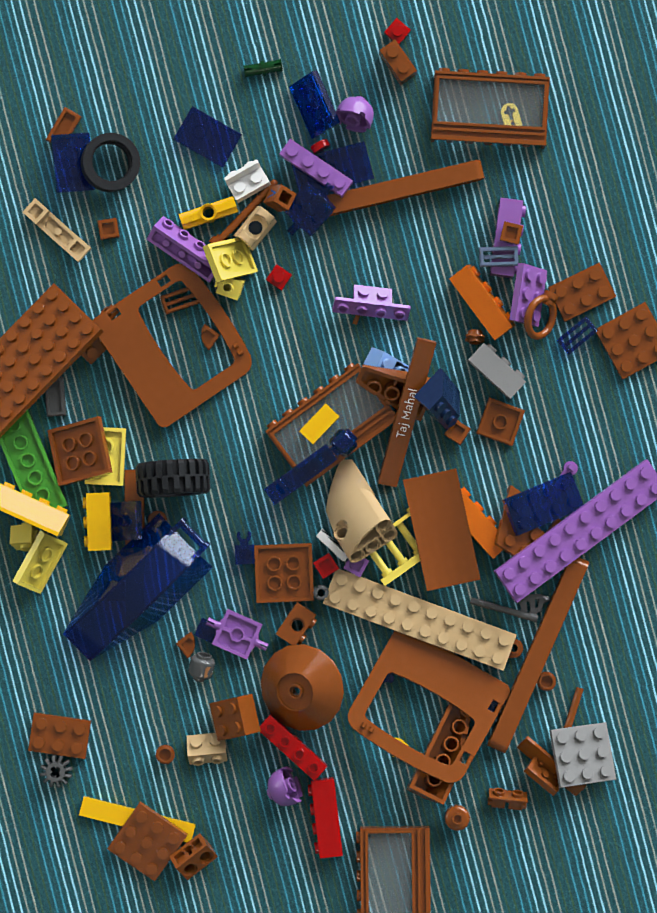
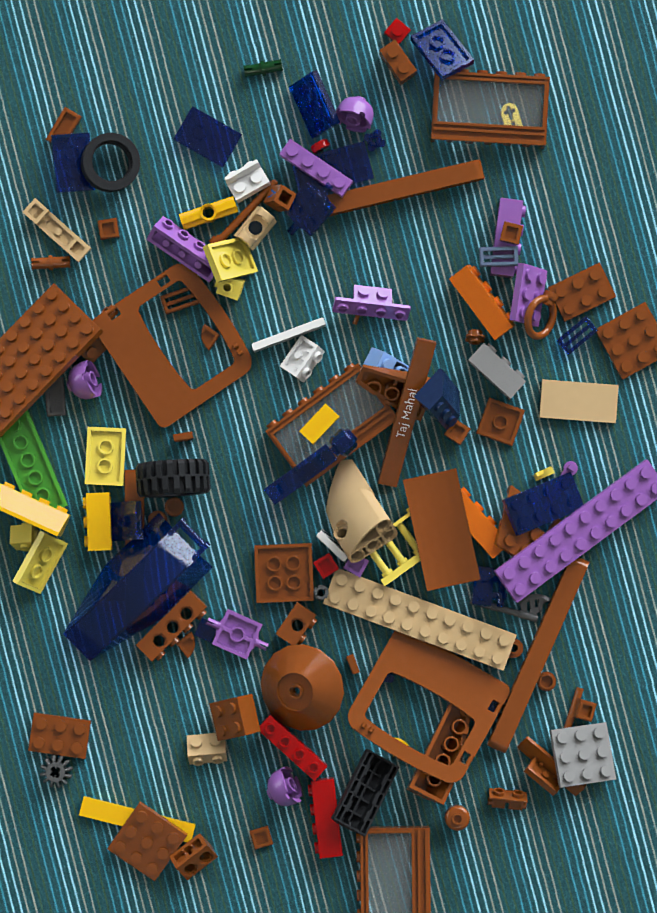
(50, 262): none -> dark orange pin
(79, 451): dark orange plate -> none
(83, 380): none -> medium lavender cylinder
(165, 754): dark orange plate -> none
(174, 506): none -> dark orange tile
(183, 436): none -> dark orange tile
(189, 601): none -> dark orange brick
(201, 666): dark grey head -> none
(244, 552): clear blue plate -> none
(261, 837): none -> dark orange tile
(279, 277): red plate -> none
(288, 335): none -> white tile
(302, 358): none -> white bracket
(352, 663): none -> dark orange tile
(365, 792): none -> black piece
(374, 145): none -> clear blue plate
(442, 49): none -> clear blue plate
(482, 589): none -> clear blue plate
(543, 473): none -> light yellow tile
(578, 401): none -> tan tile
(584, 710): none -> dark orange tile

